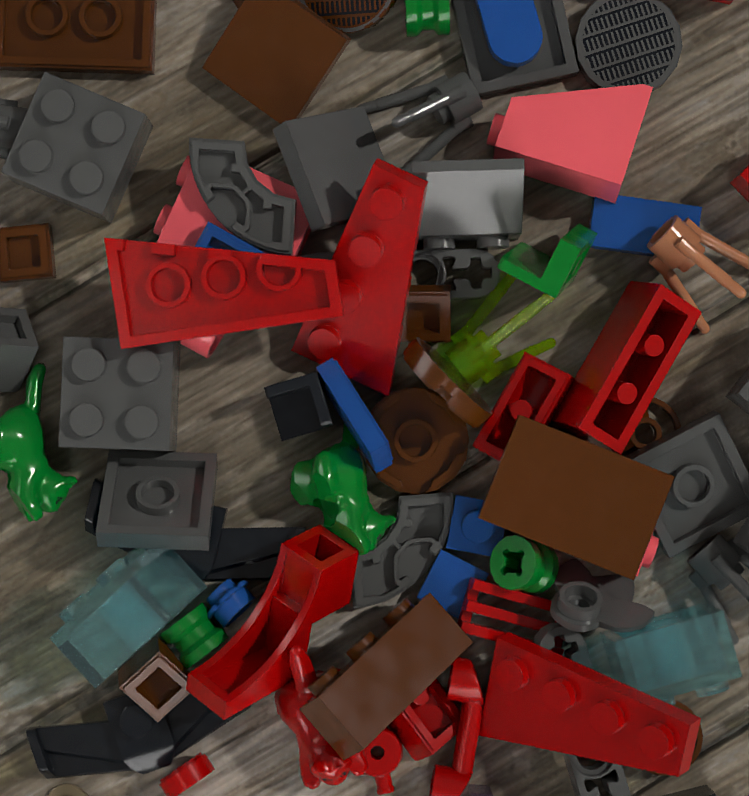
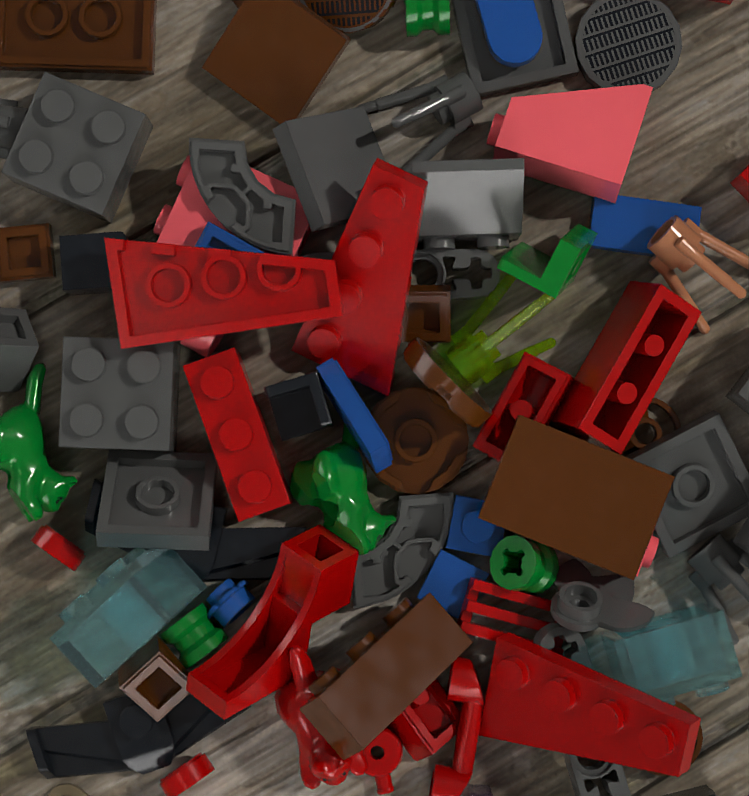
(59, 547): none -> red tile
(85, 263): none -> black panel
(238, 434): none -> red brick

